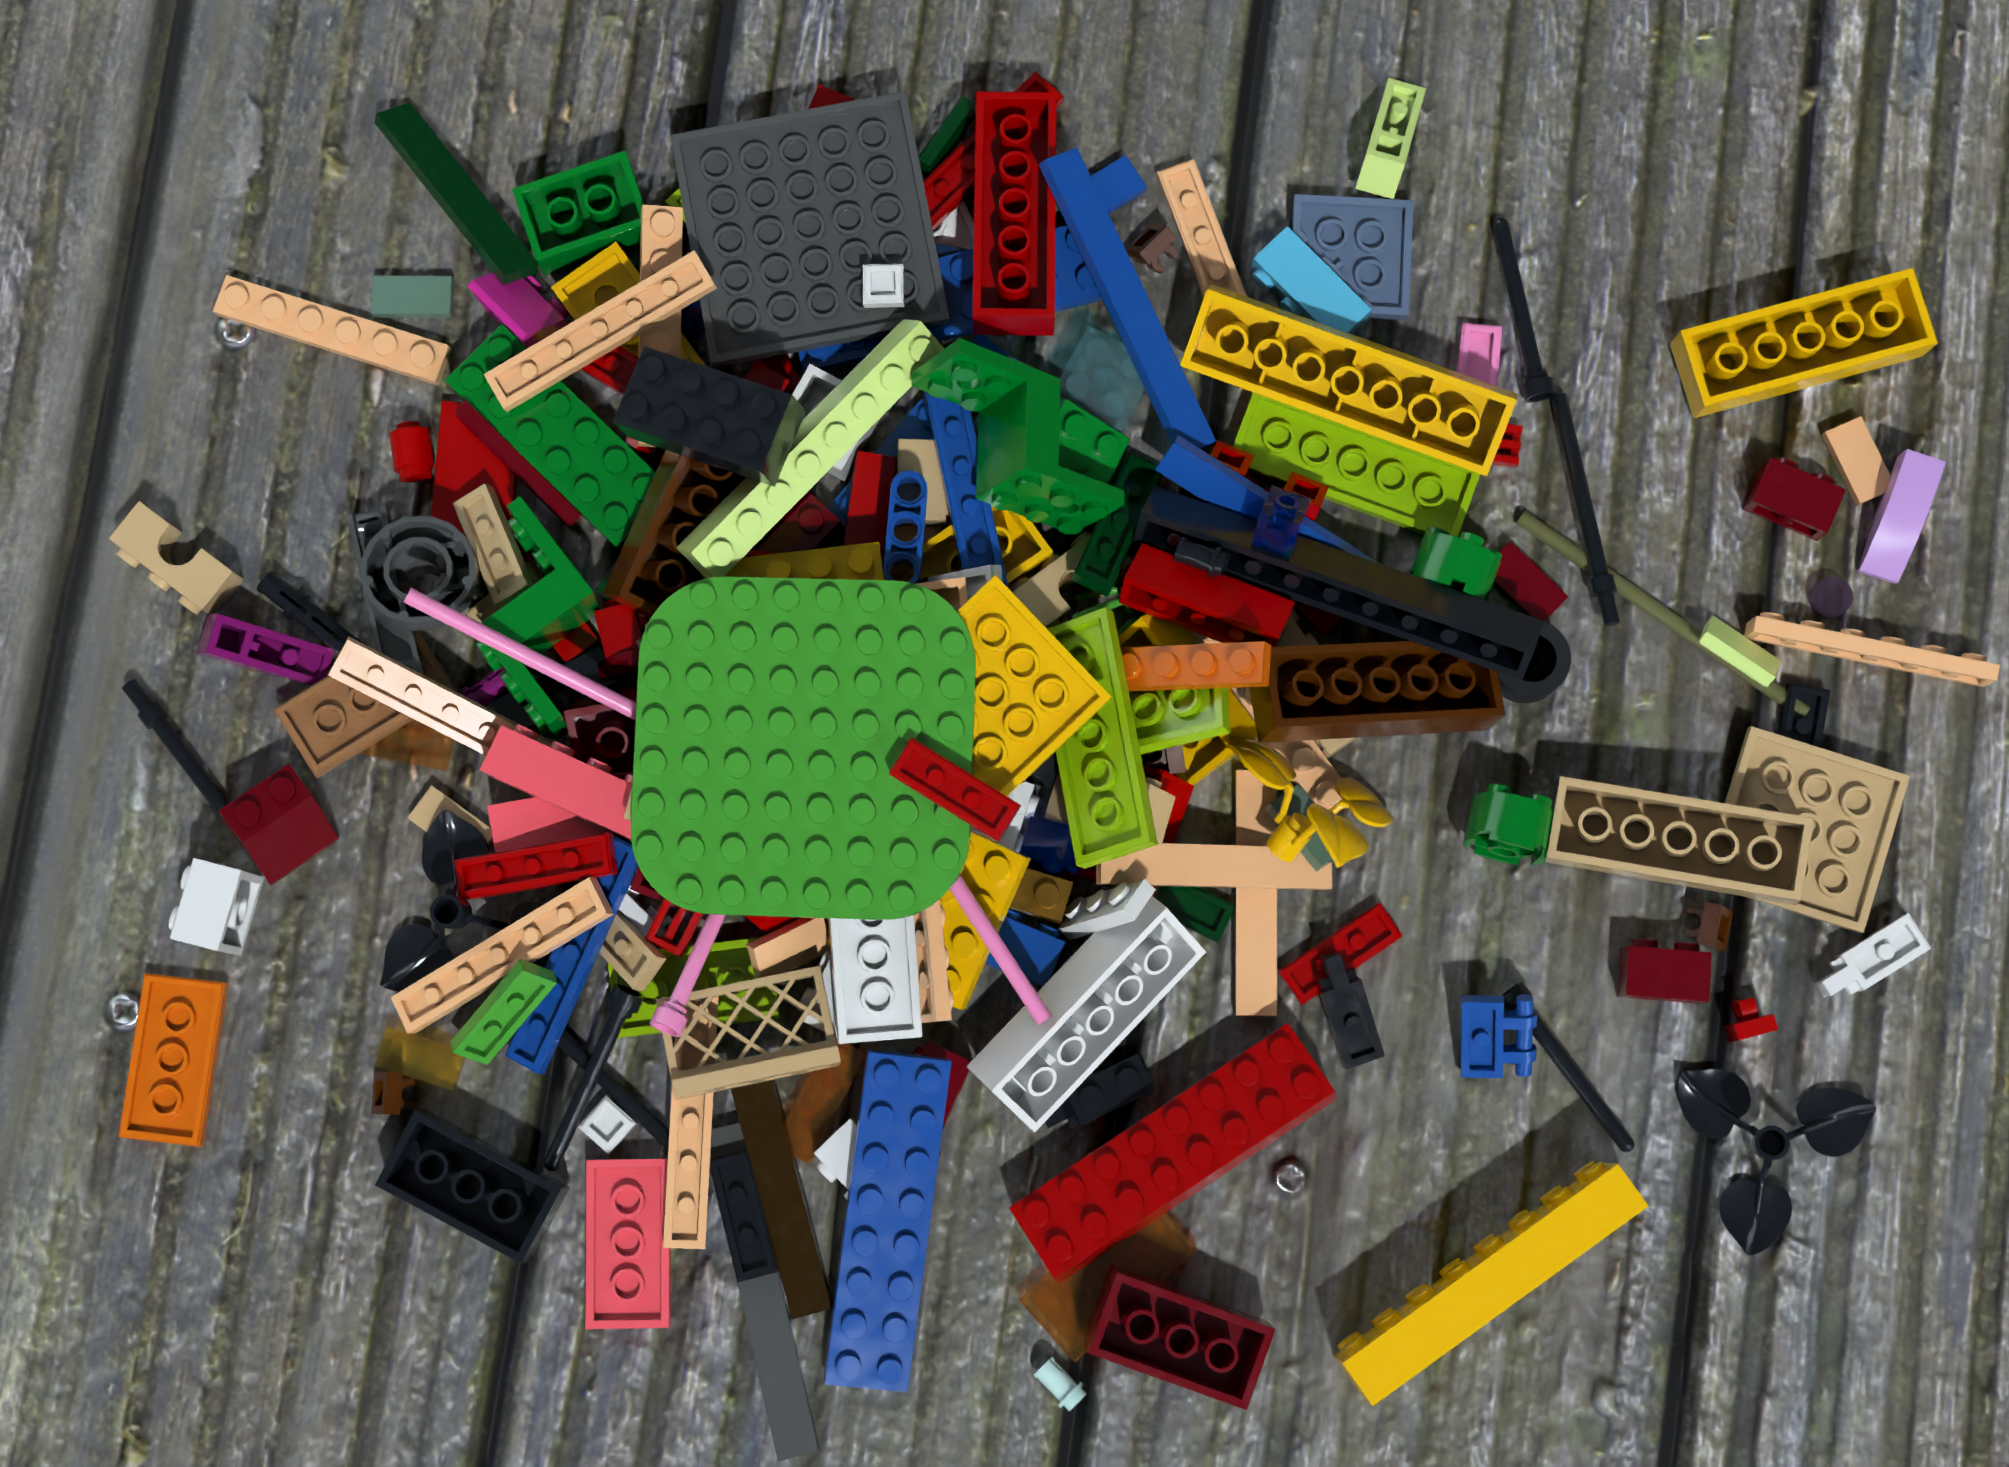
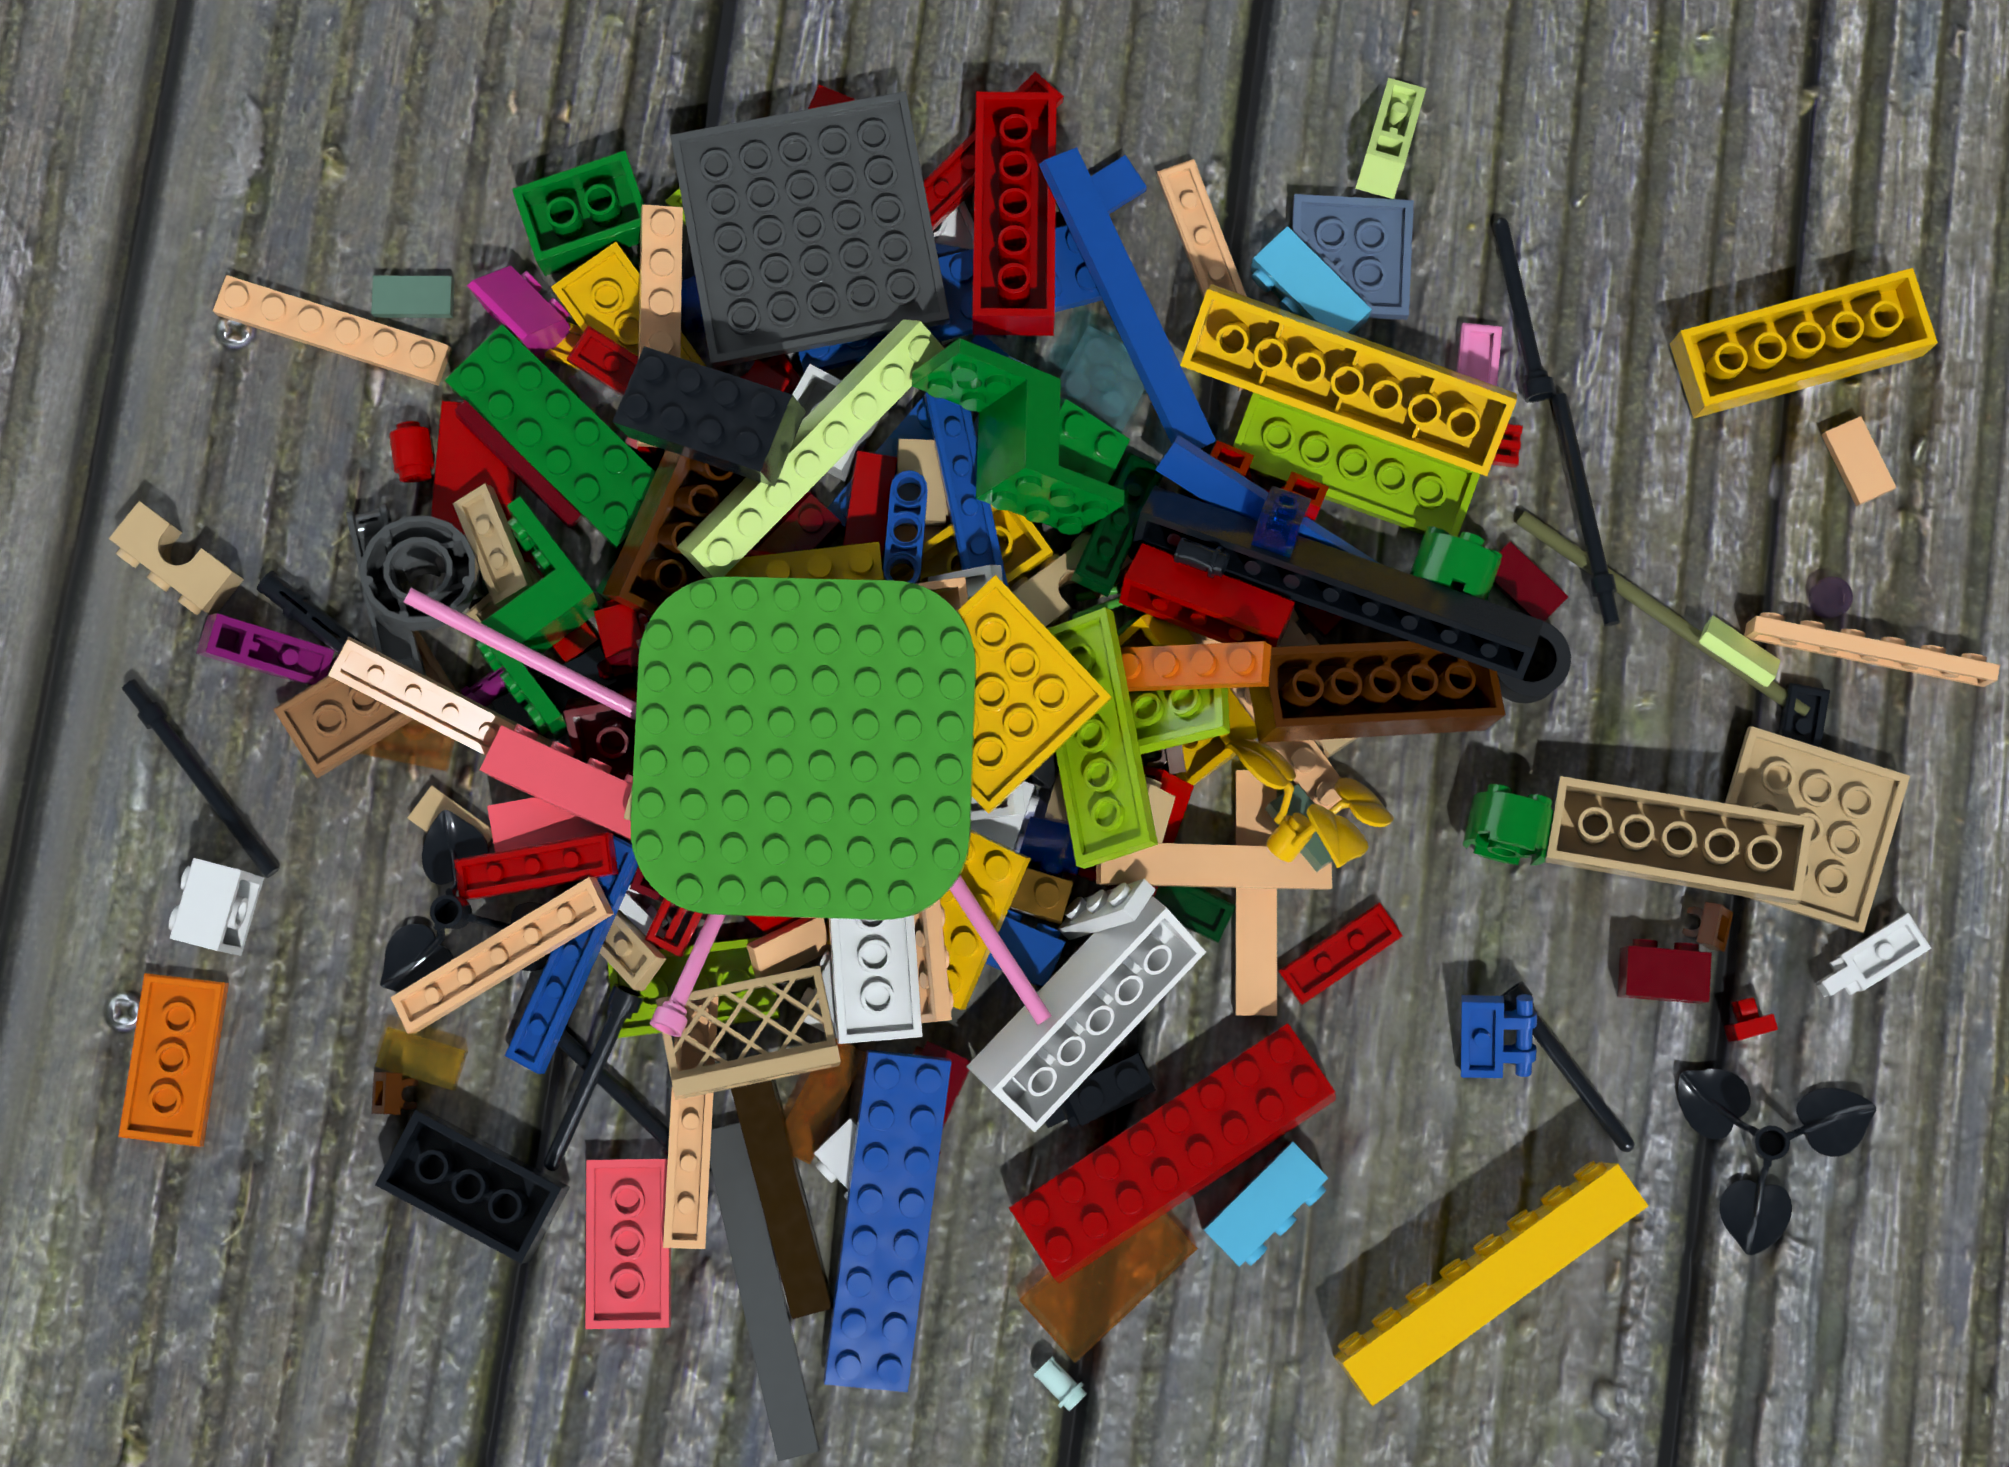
(278, 824): dark red slope -> none
(456, 193): dark green tile -> none
(503, 1012): bright green plate -> none
(600, 331): light nougat plate -> none
(607, 1124): white tile -> none
(743, 1216): black tile -> none
(883, 285): white tile -> none
(947, 135): dark green tile -> none
(954, 789): red tile -> none
(1151, 244): reddish brown tile -> none
(1178, 1337): dark red brick -> none
(1266, 1205): none -> medium azure brick
(1348, 1013): black hinge -> none
(1794, 498): dark red brick -> none
(1901, 515): lavender slope -> none

